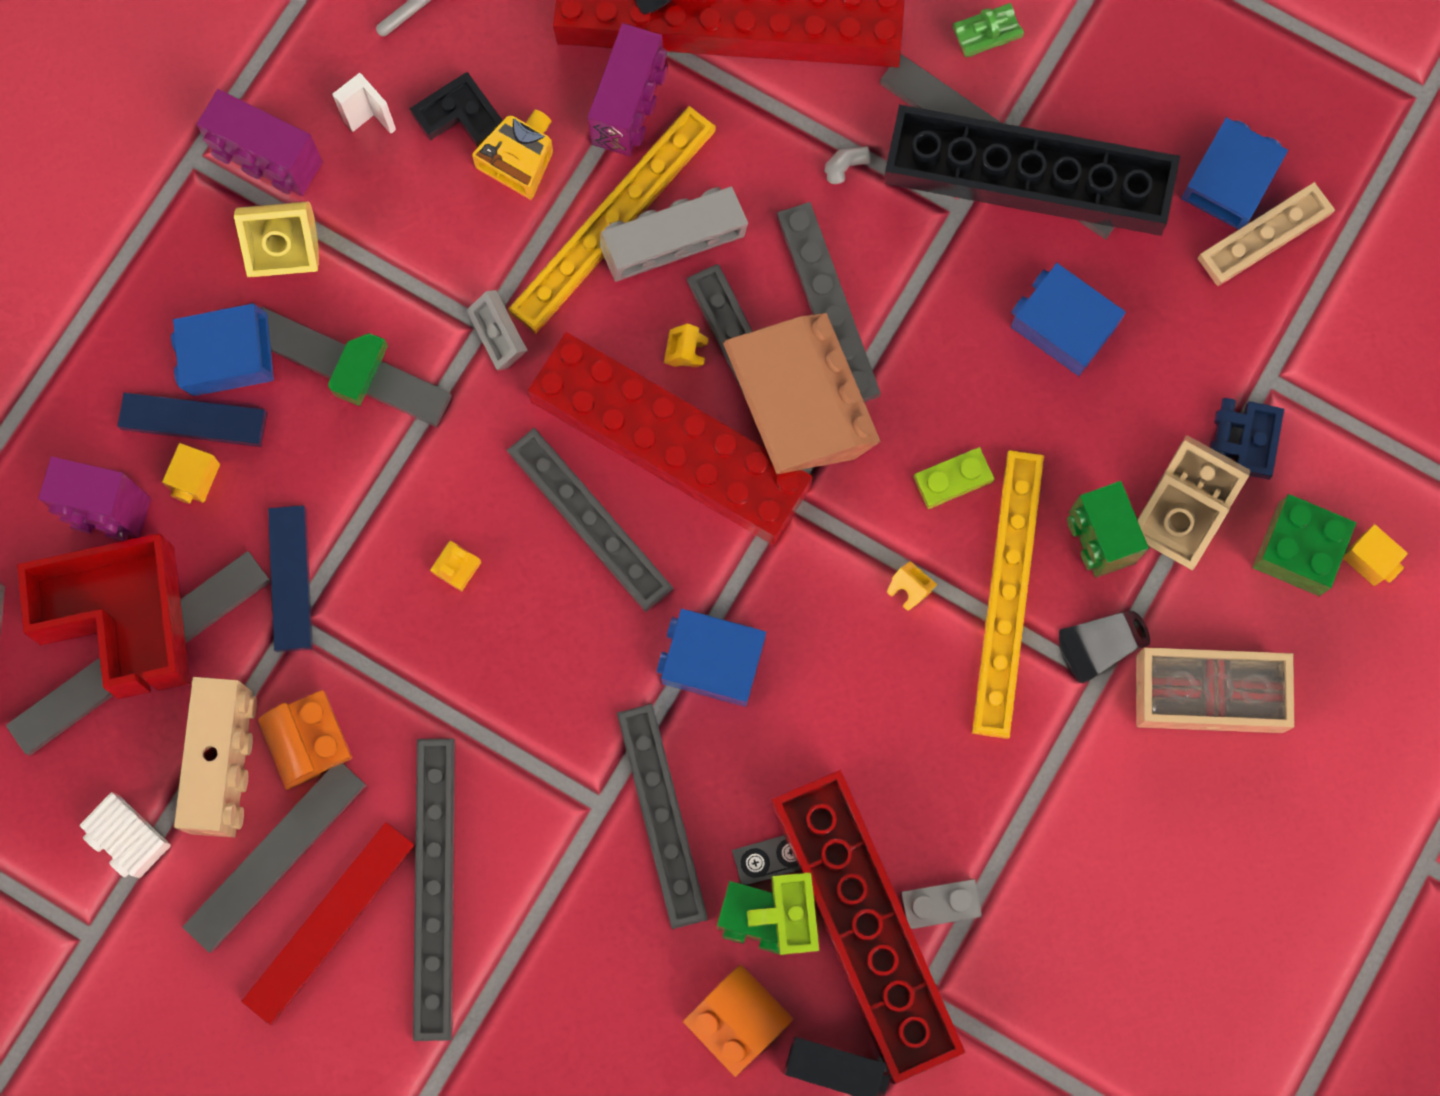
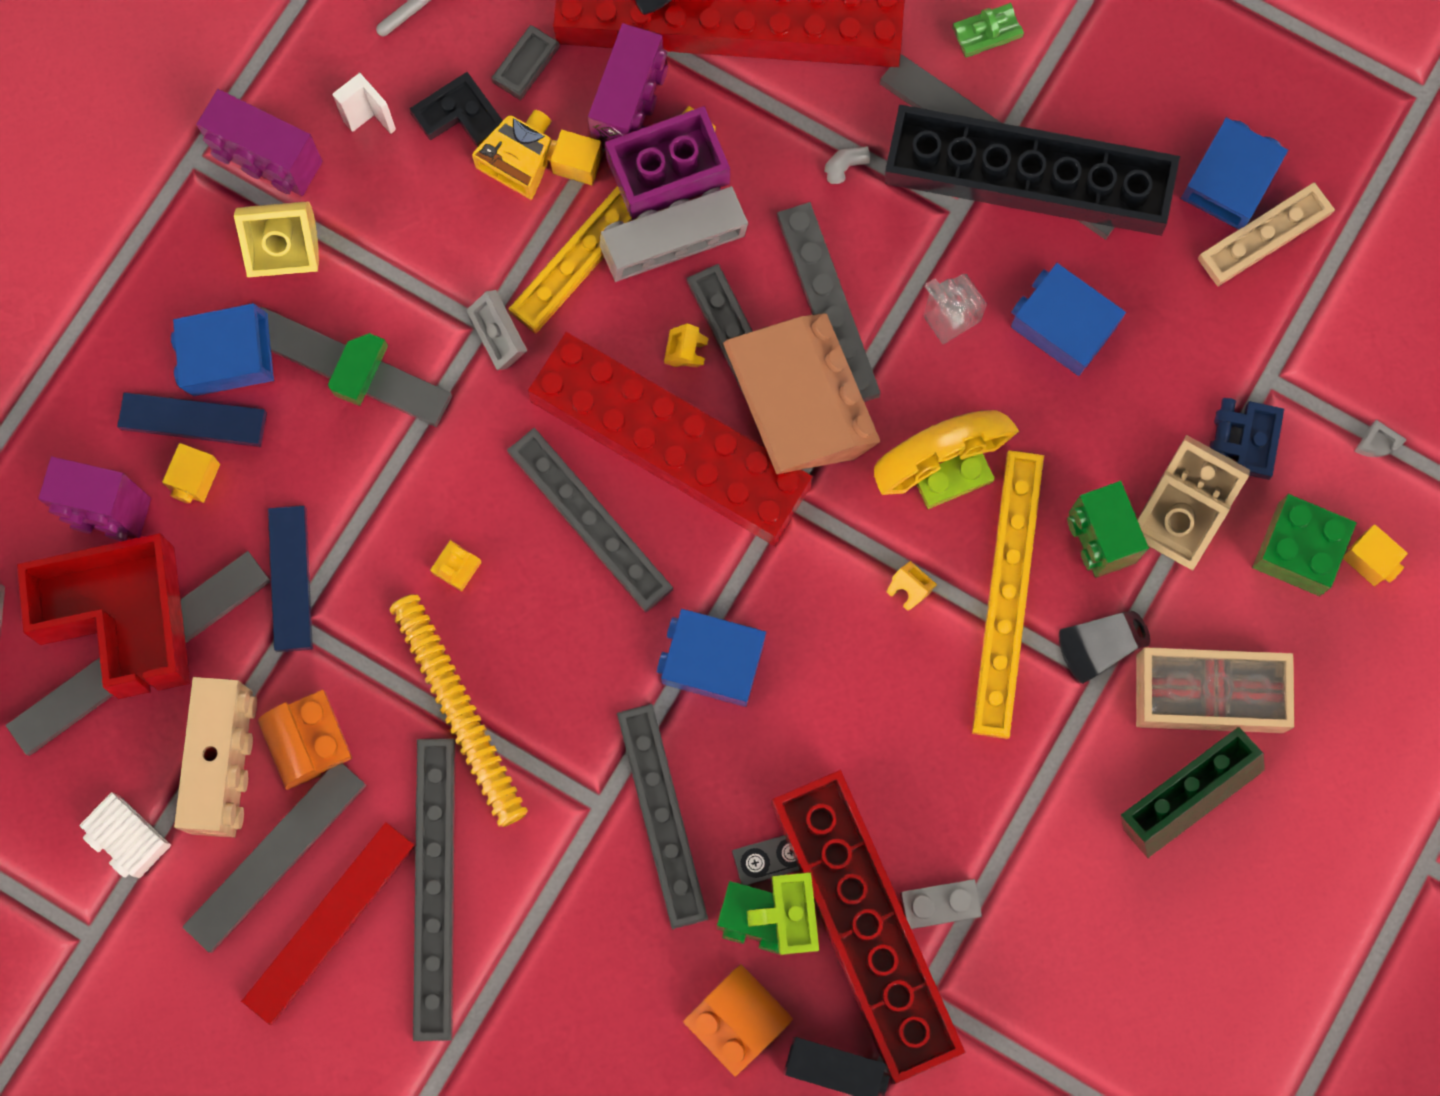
(458, 710): none -> yellow piece
(525, 62): none -> dark grey tile
(575, 157): none -> yellow brick
(667, 162): none -> magenta brick
(921, 453): none -> yellow brick
(953, 307): none -> clear piece
(1193, 792): none -> dark green brick
(1379, 441): none -> light grey tile

